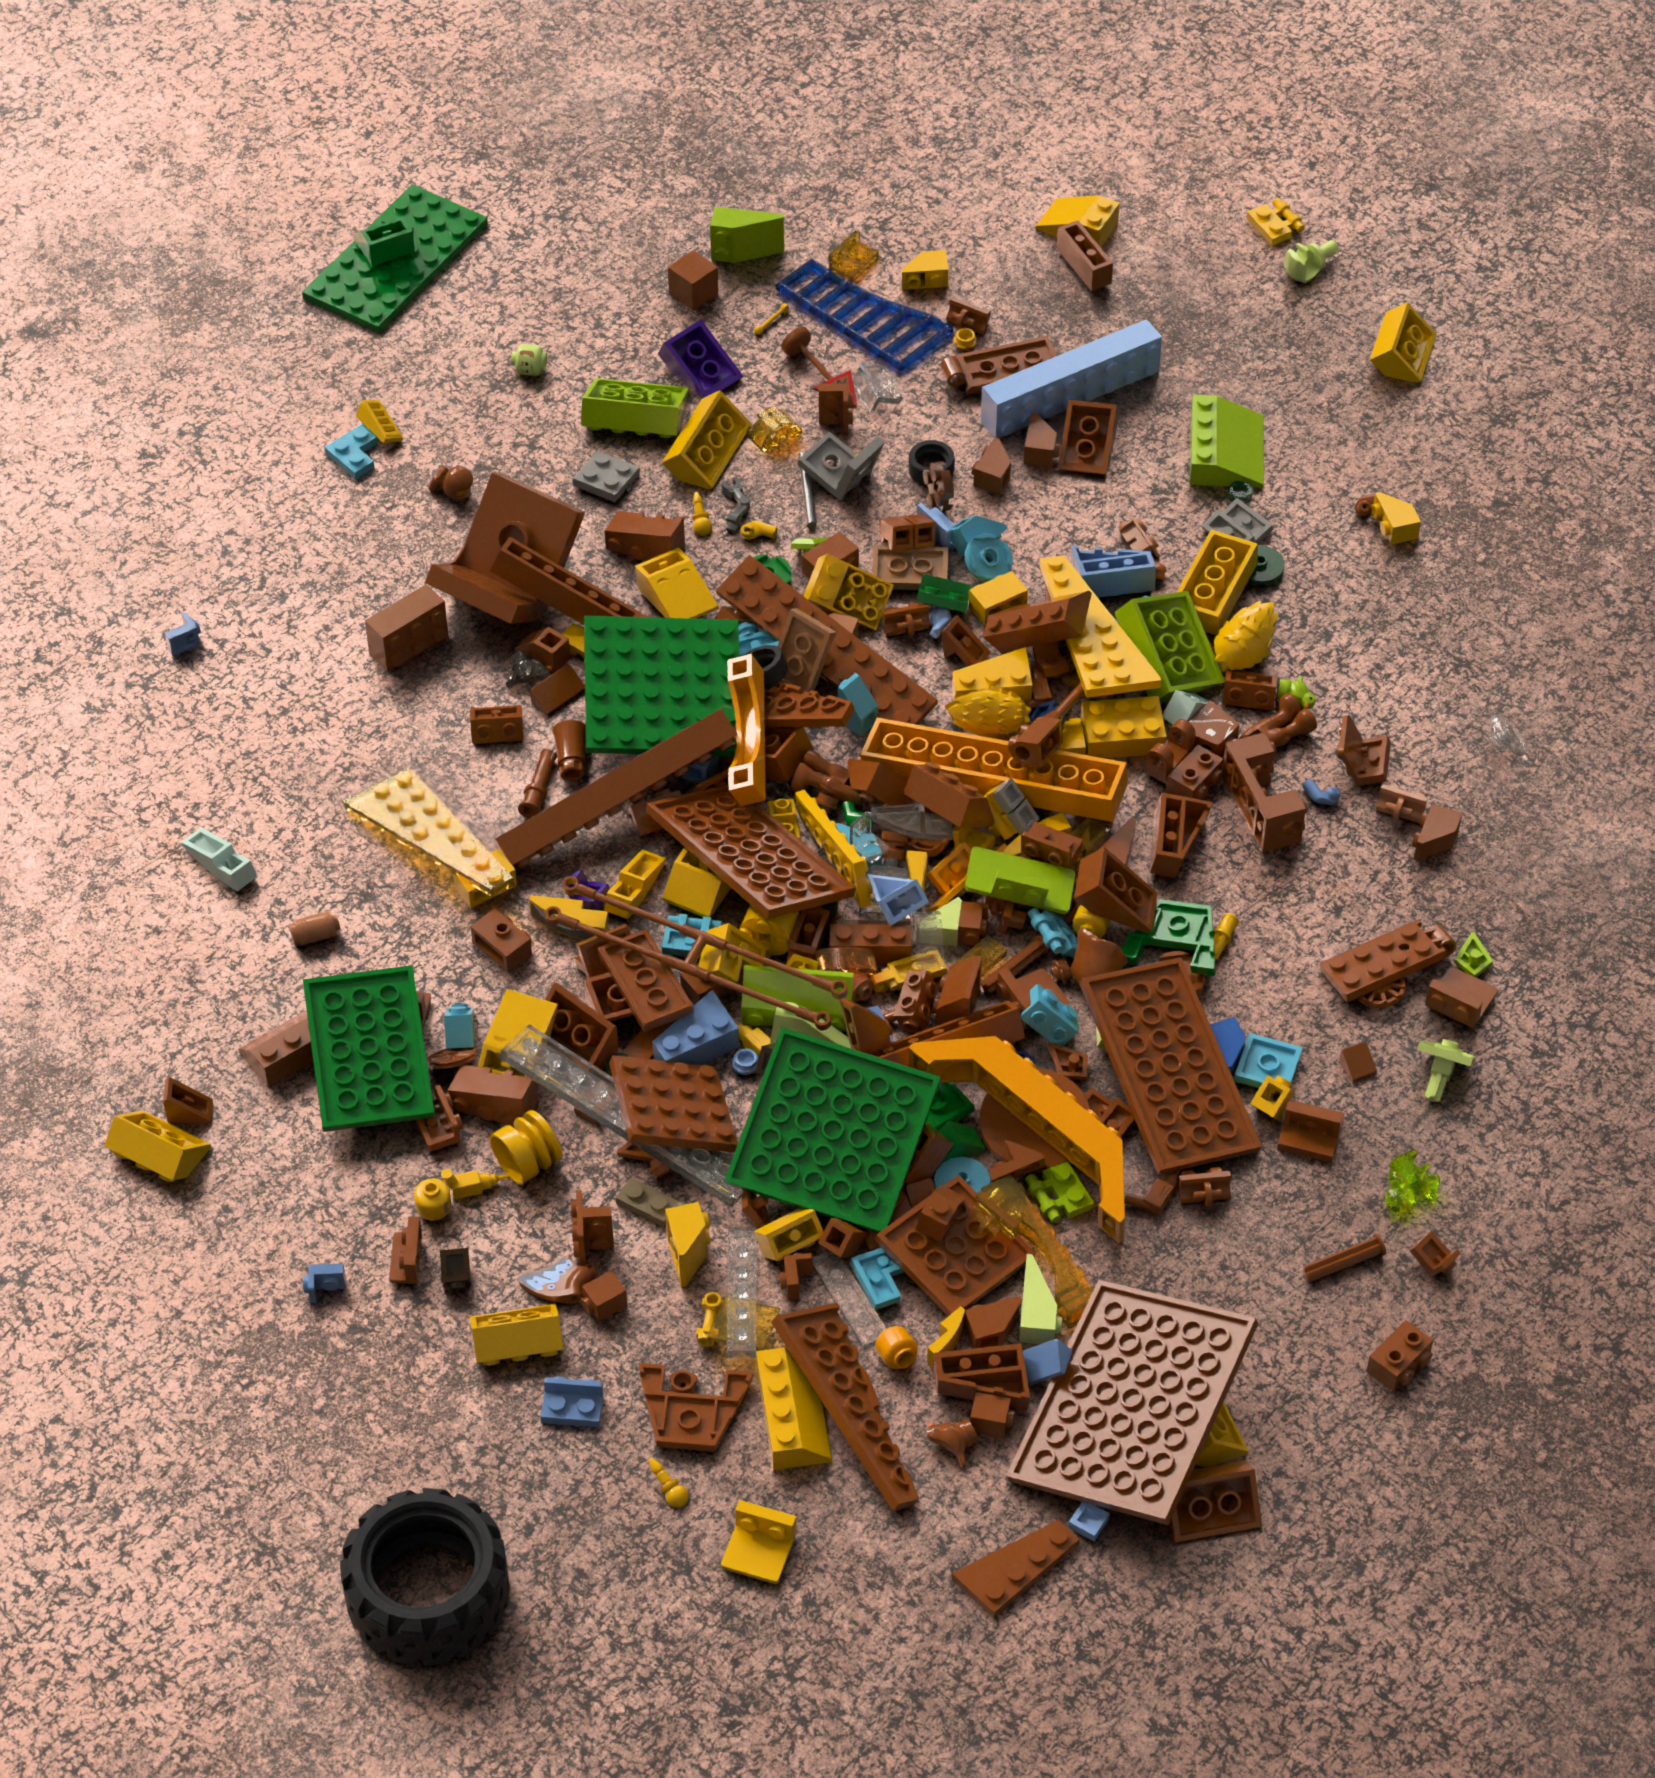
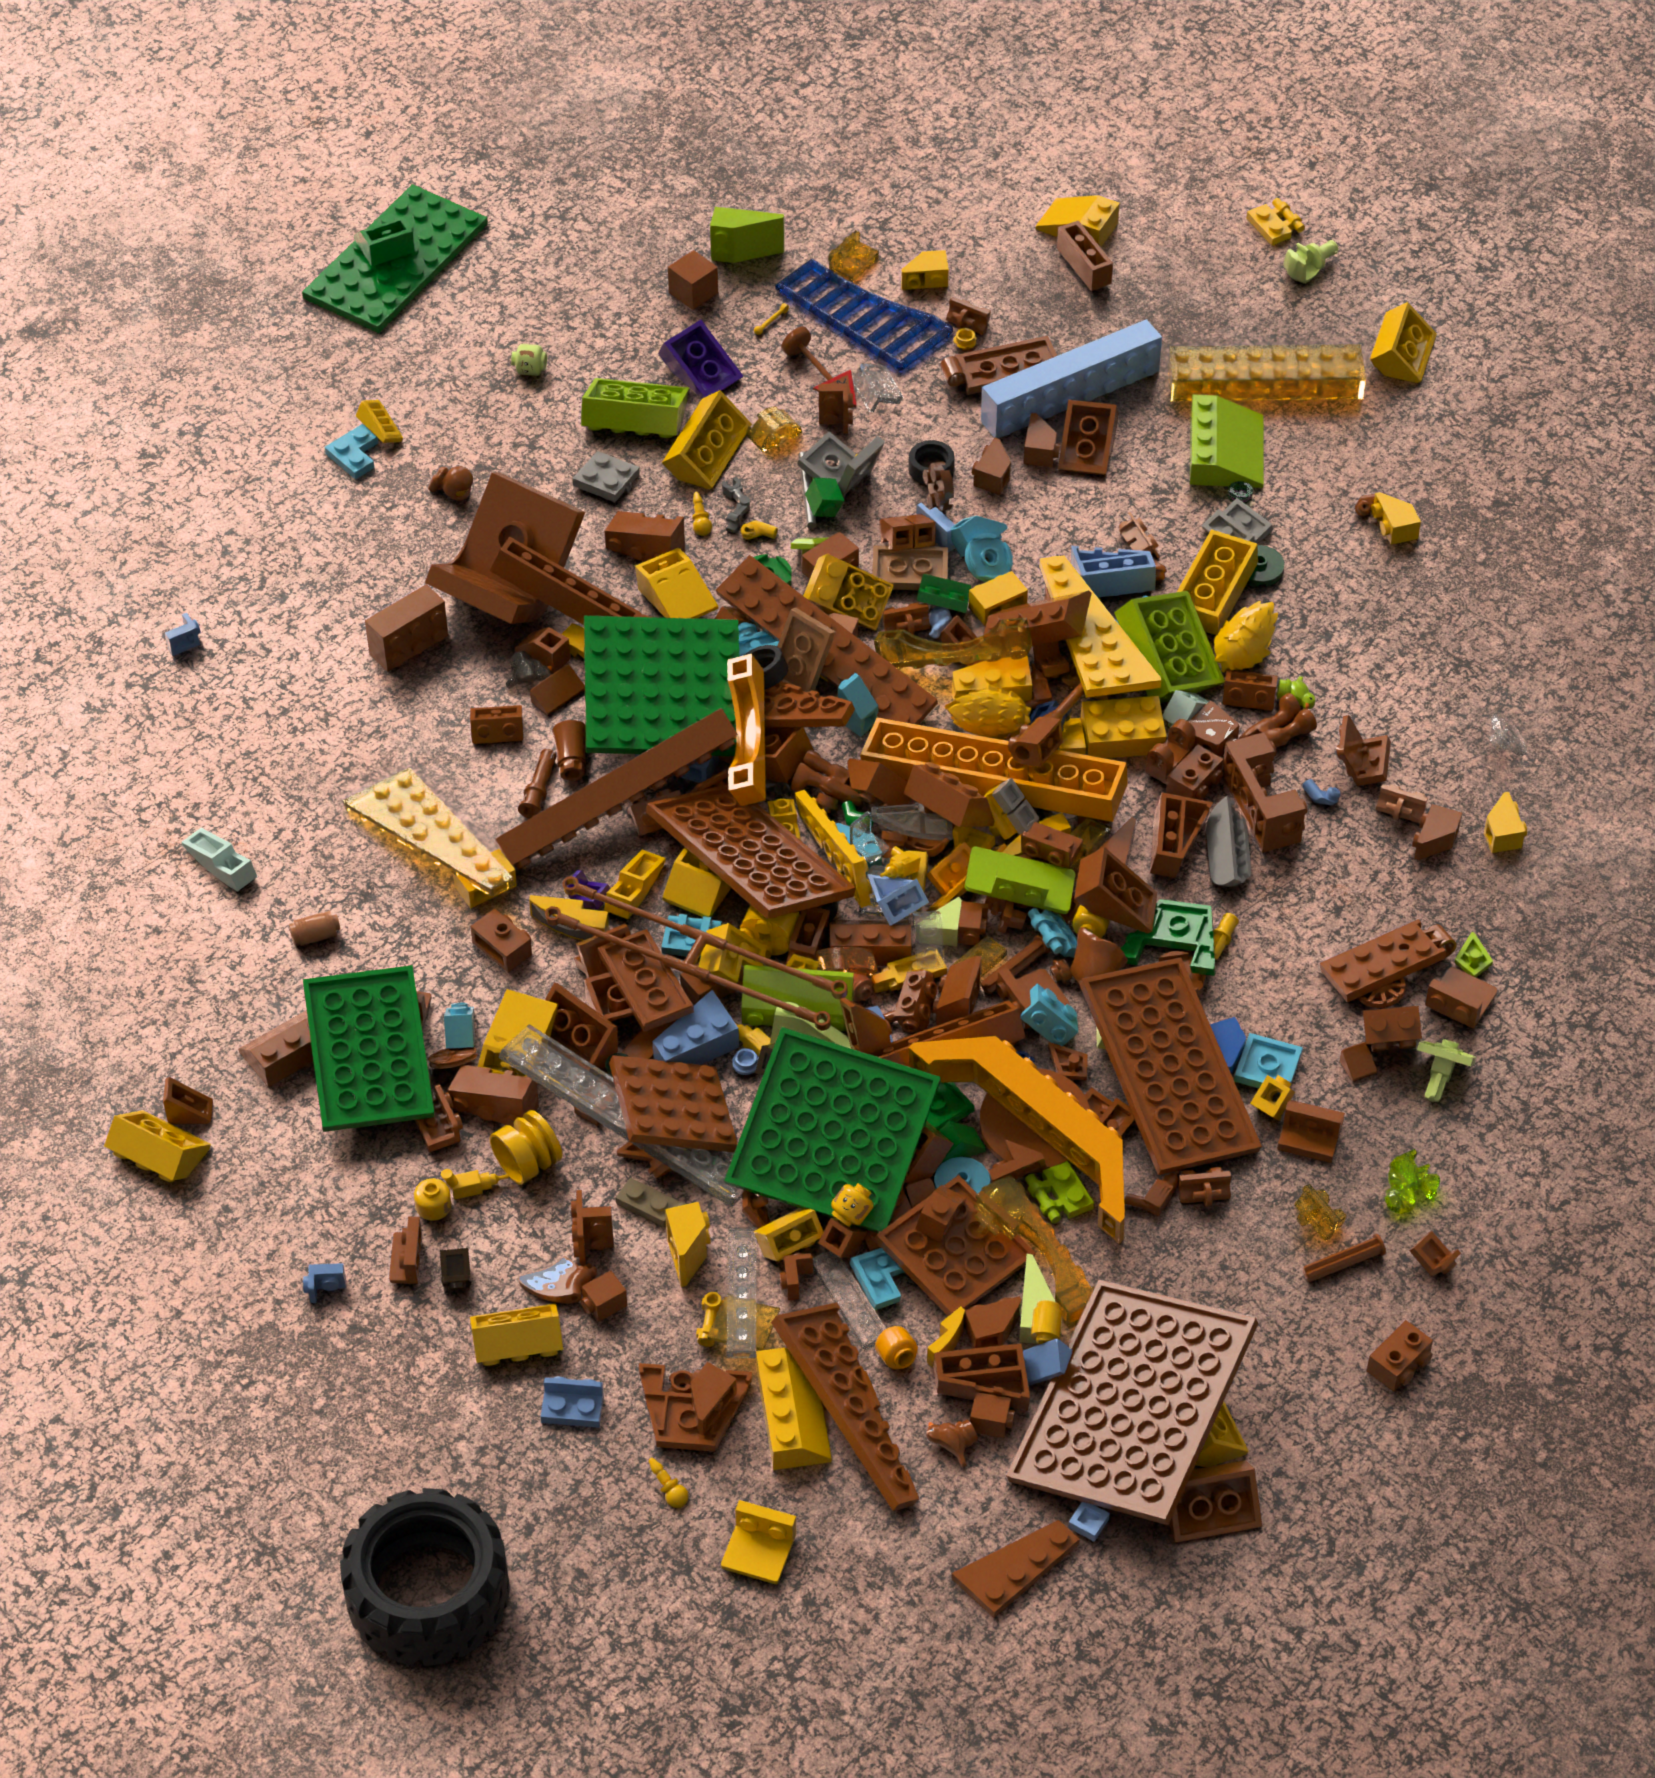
(710, 1394): none -> dark orange slope
(824, 497): none -> green brick
(852, 1204): none -> yellow head
(901, 864): none -> yellow piece
(1005, 640): none -> clear yellow arch
(1046, 1322): none -> yellow brick
(1227, 845): none -> light grey brick
(1267, 372): none -> clear yellow brick
(1316, 1212): none -> clear yellow hips
(1392, 1027): none -> dark orange bracket
(1504, 827): none -> yellow slope

